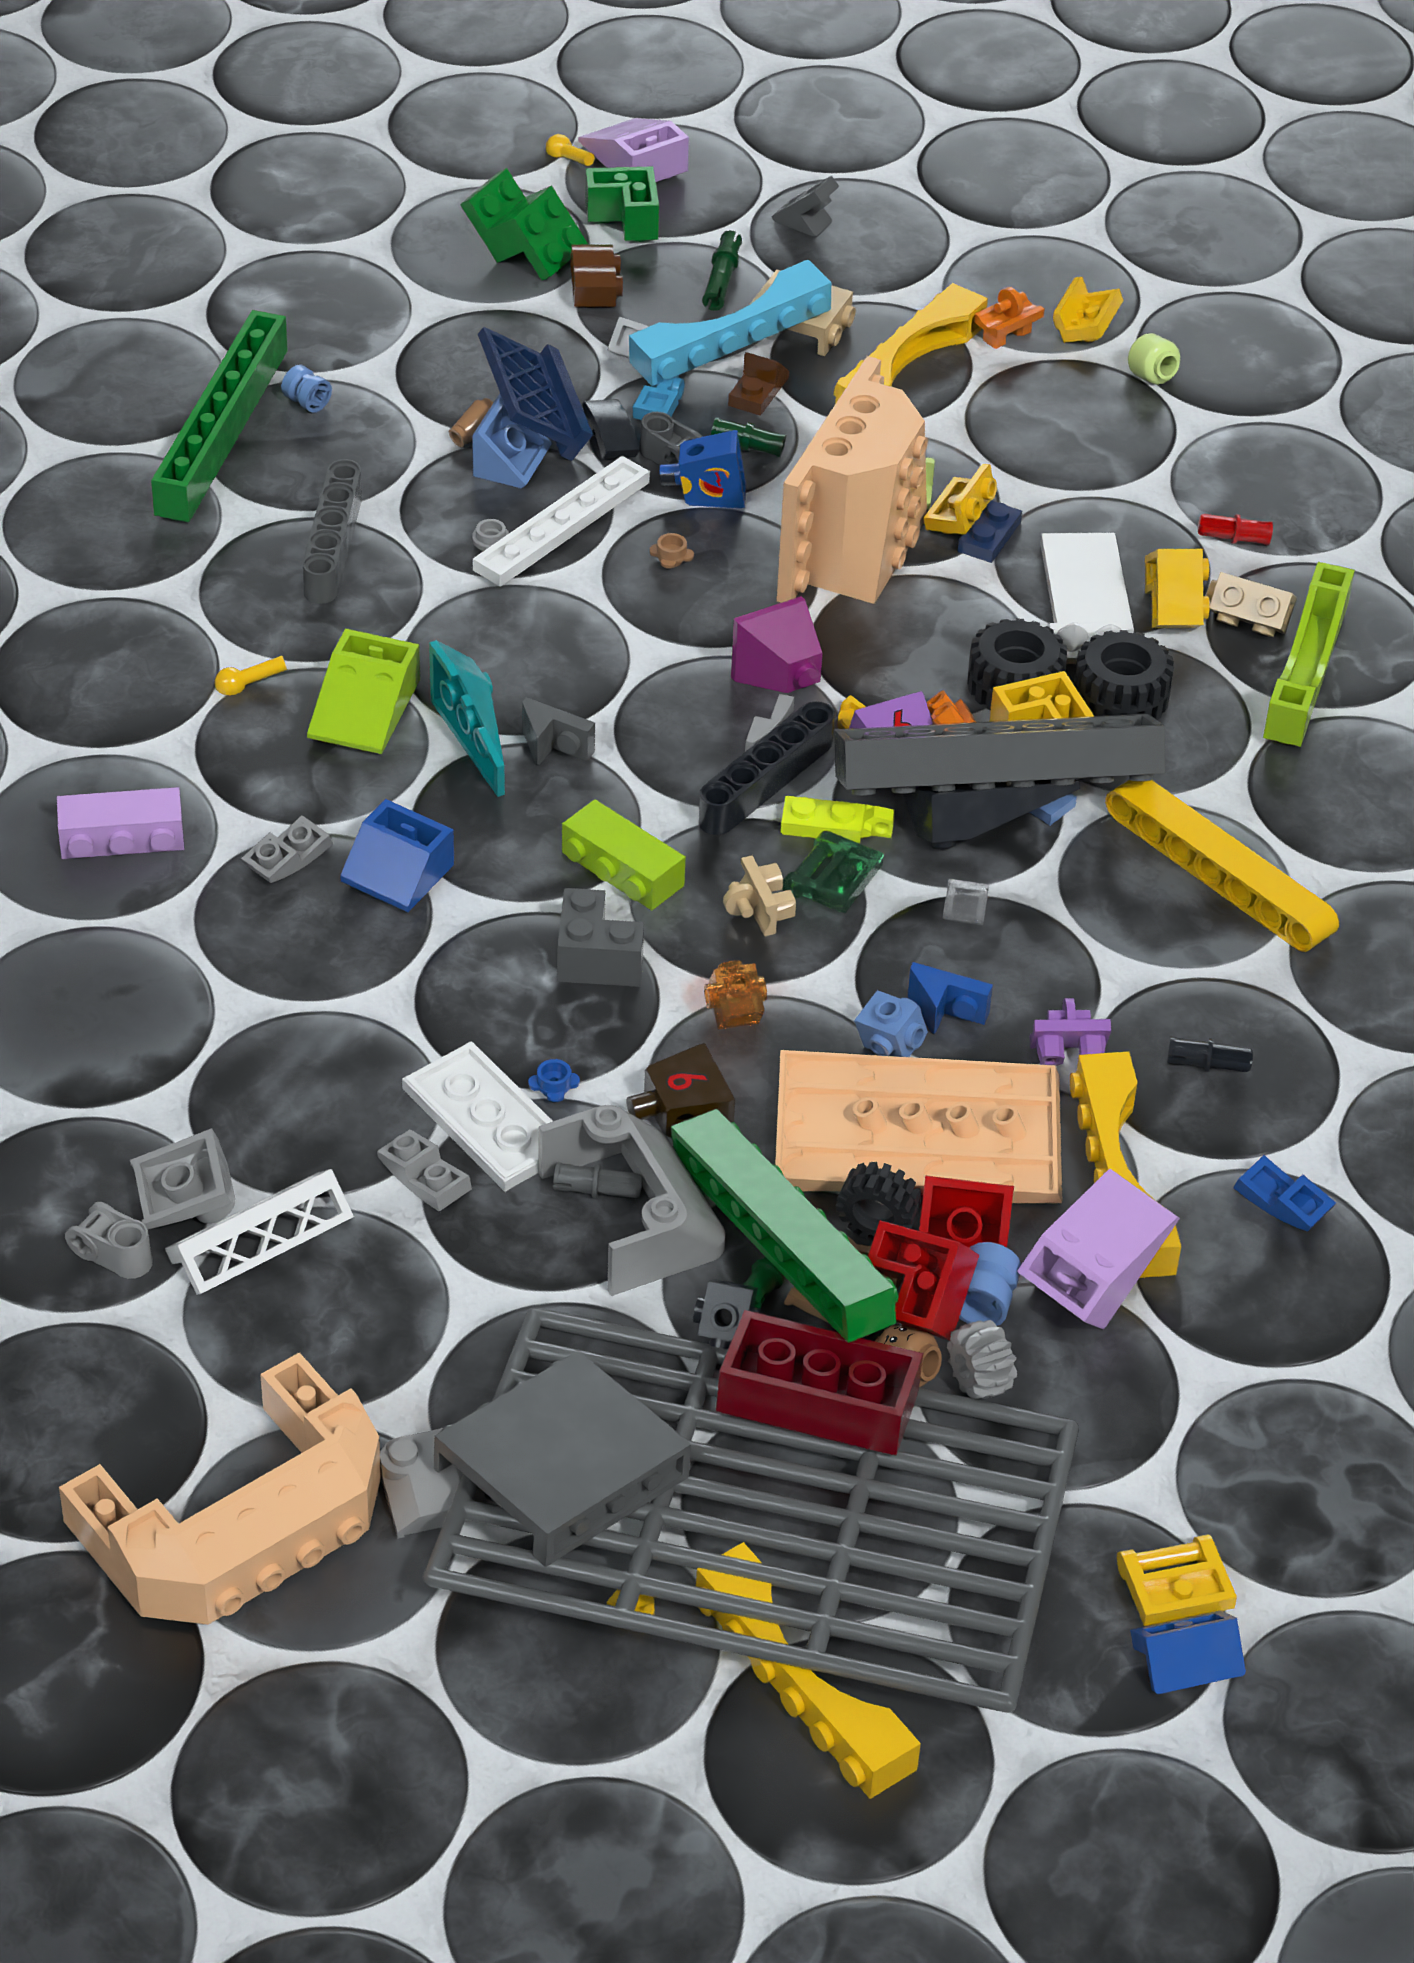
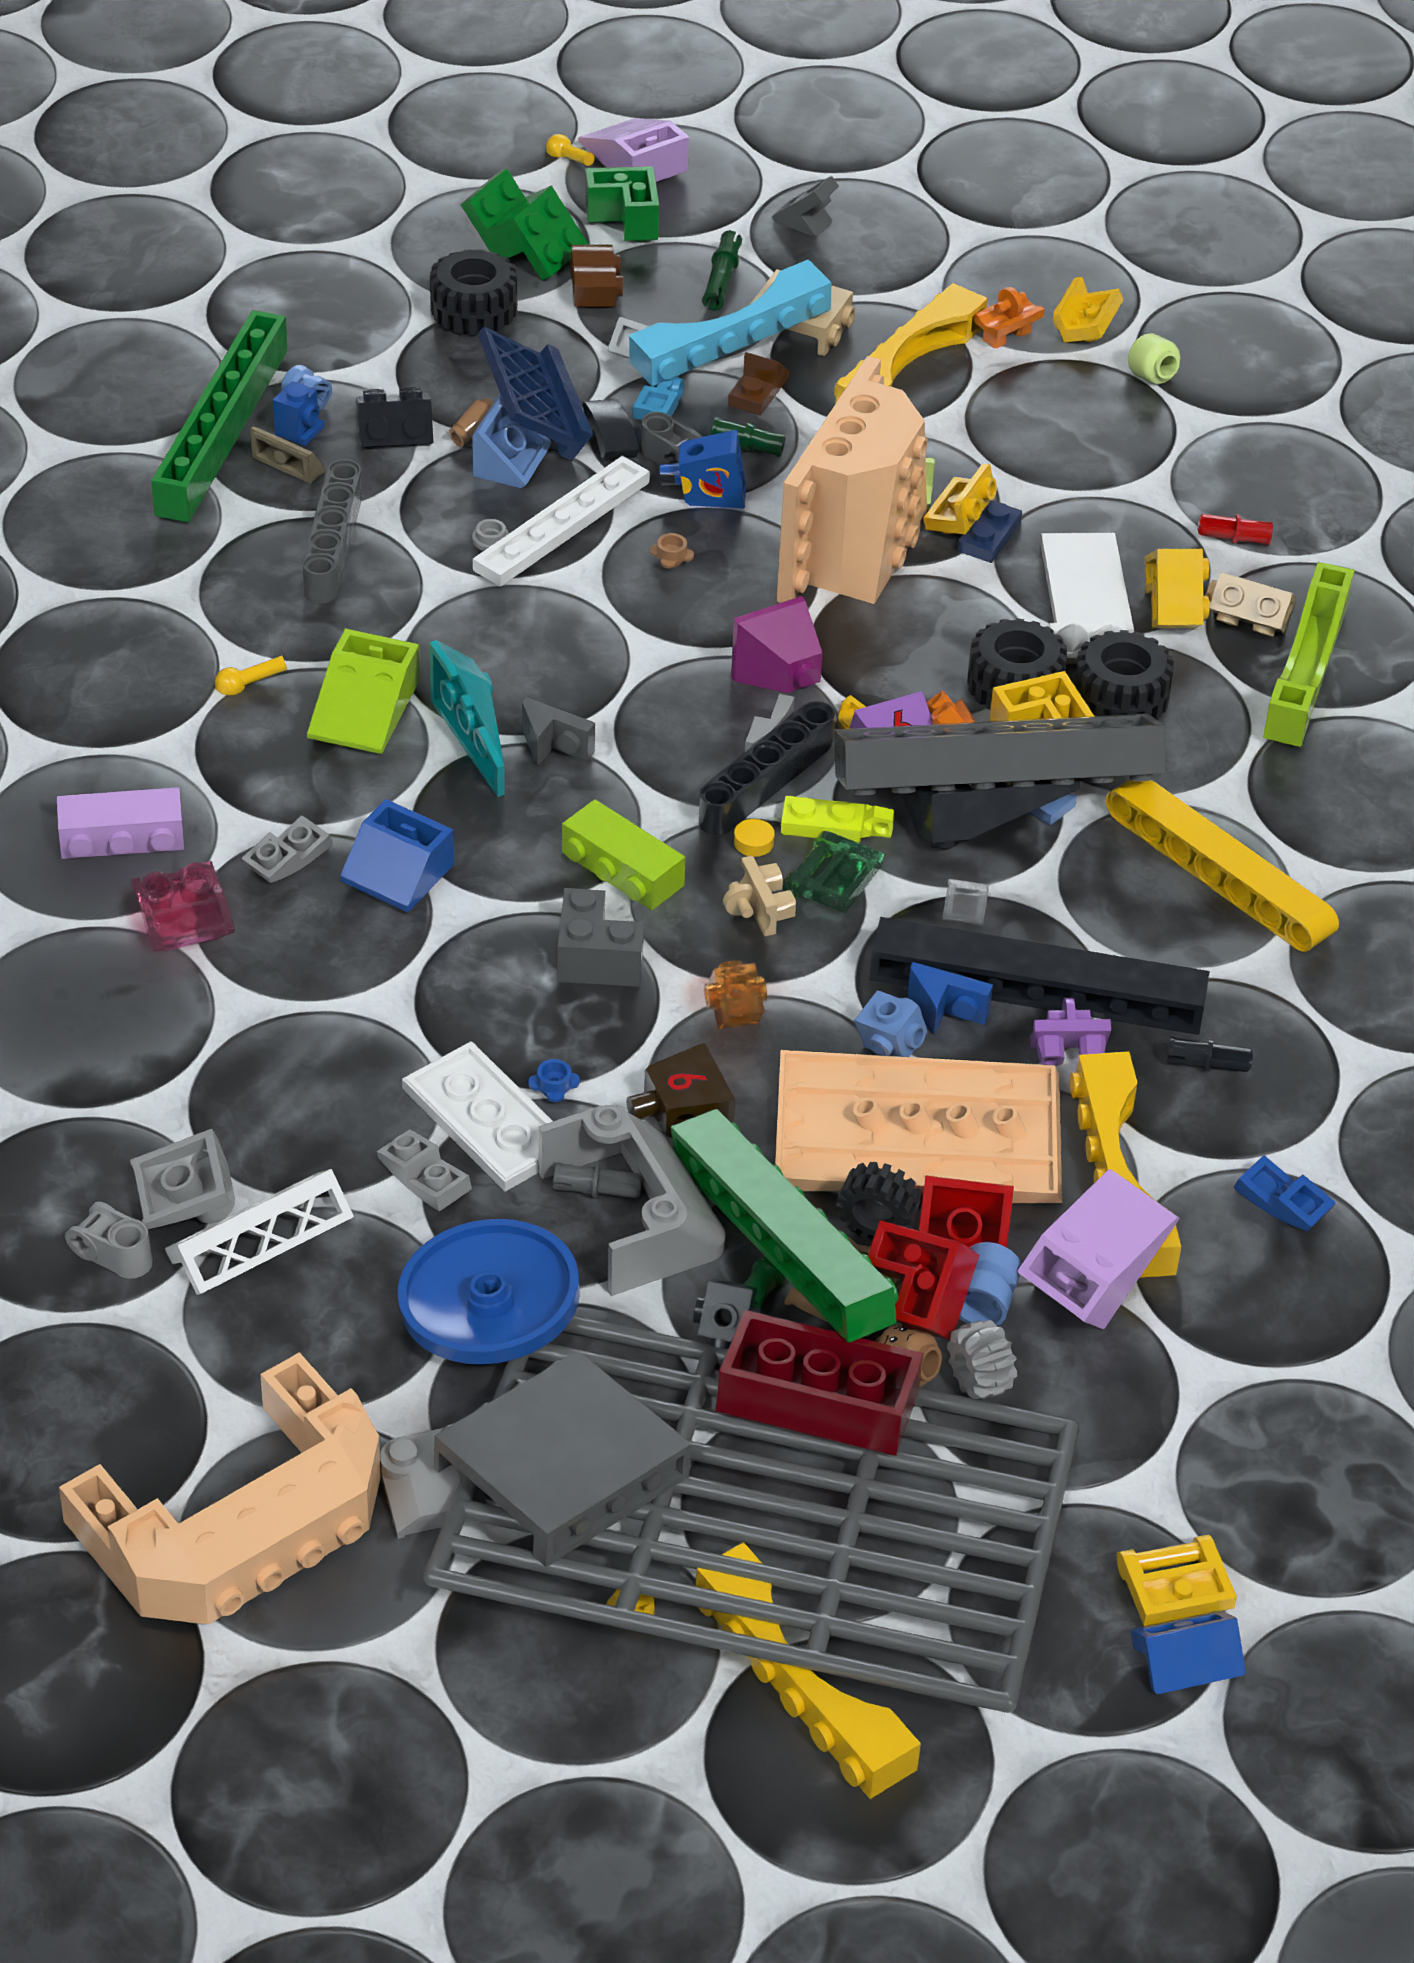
(183, 906): none -> clear pink slope
(285, 456): none -> dark tan slope
(297, 413): none -> blue brick
(395, 417): none -> black bracket
(473, 291): none -> black tyre
(489, 1291): none -> blue dish
(754, 837): none -> yellow tile
(1046, 974): none -> black brick

